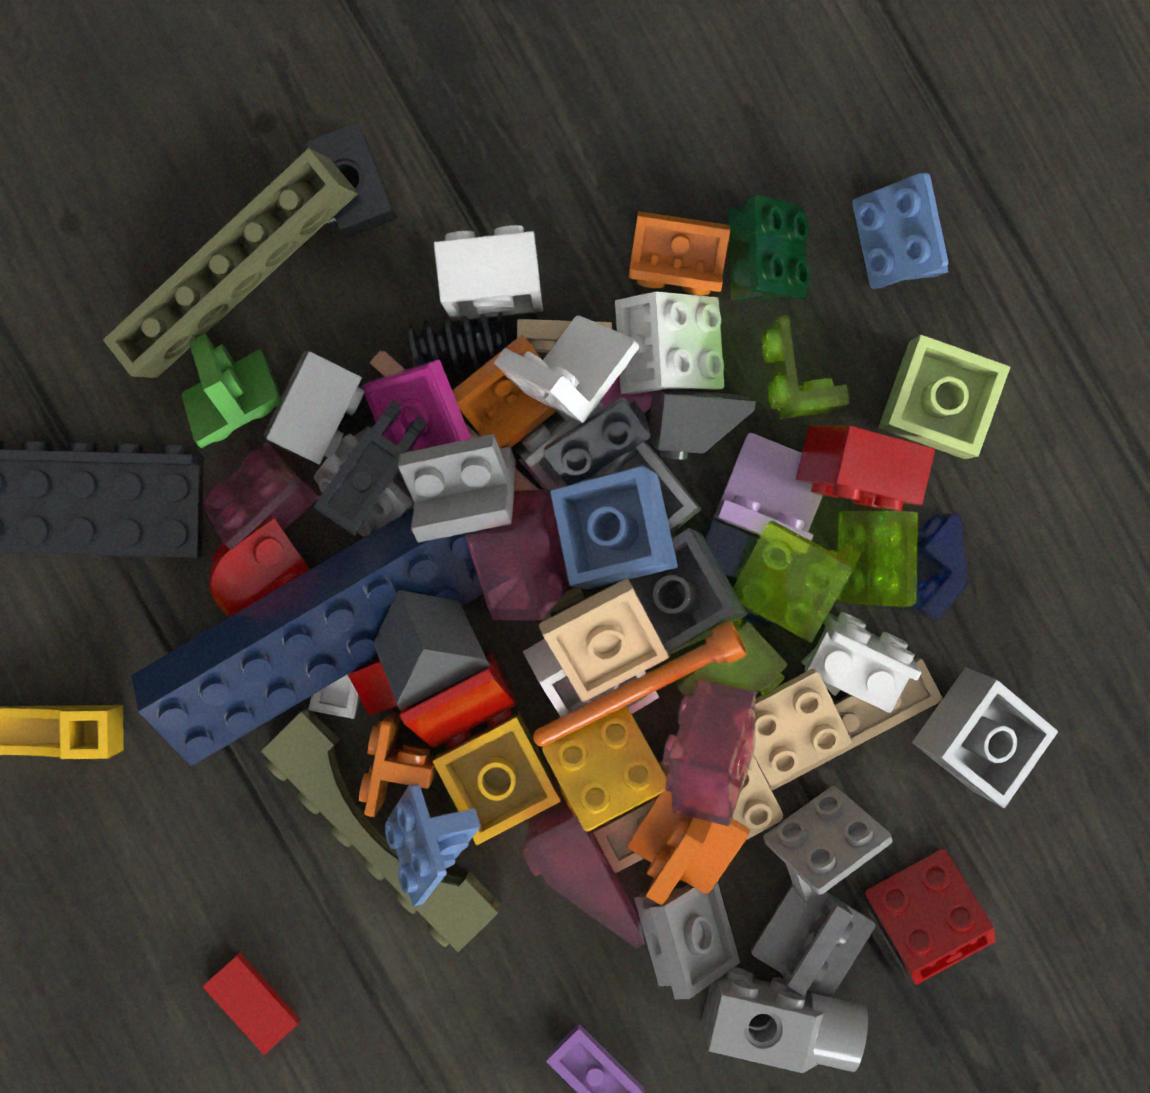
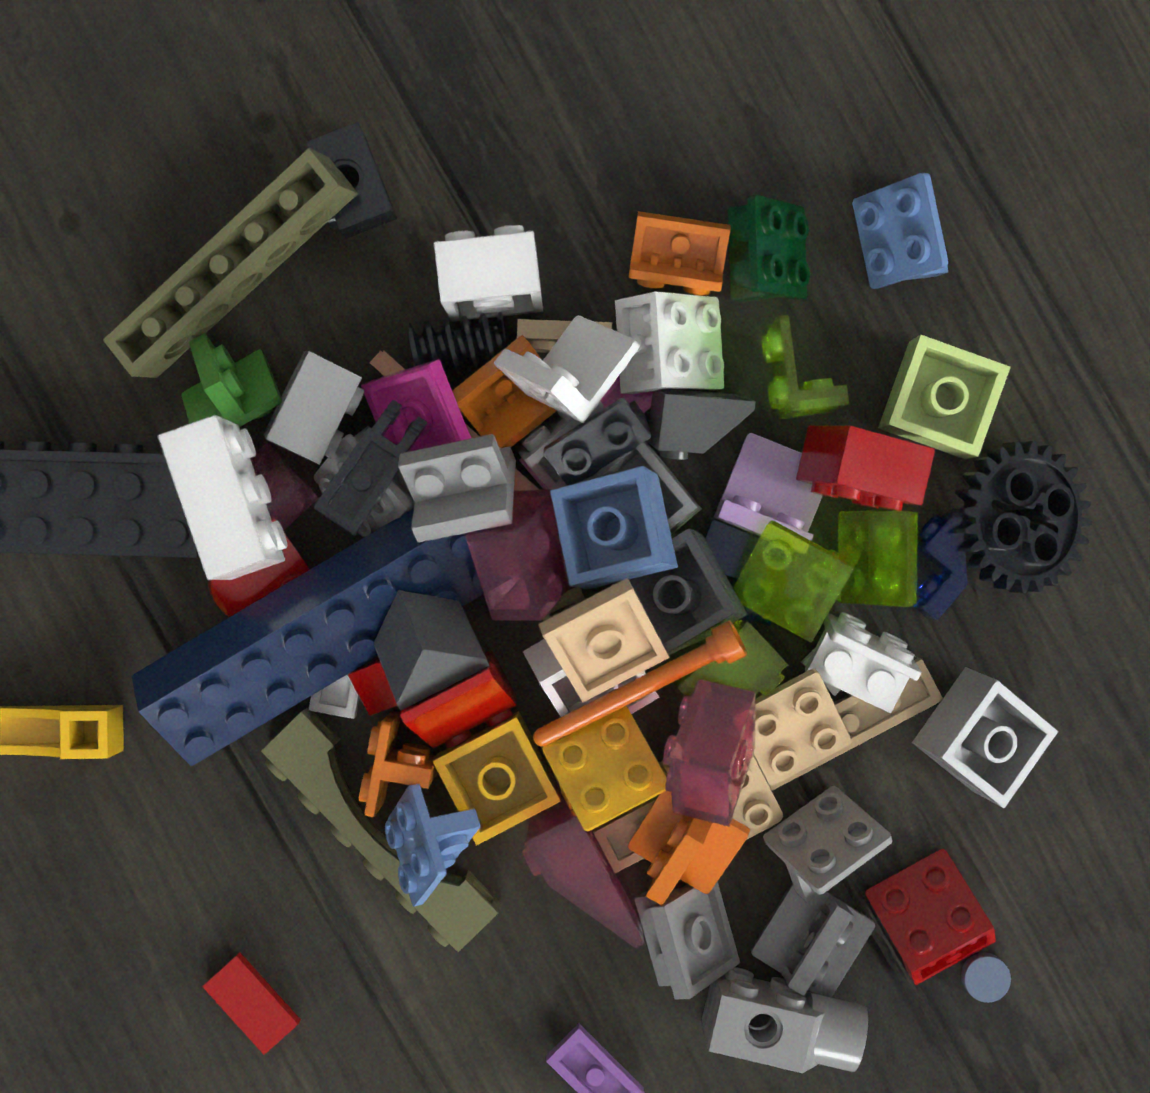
(223, 498): none -> white brick
(985, 977): none -> sand blue tile
(1034, 480): none -> black gear

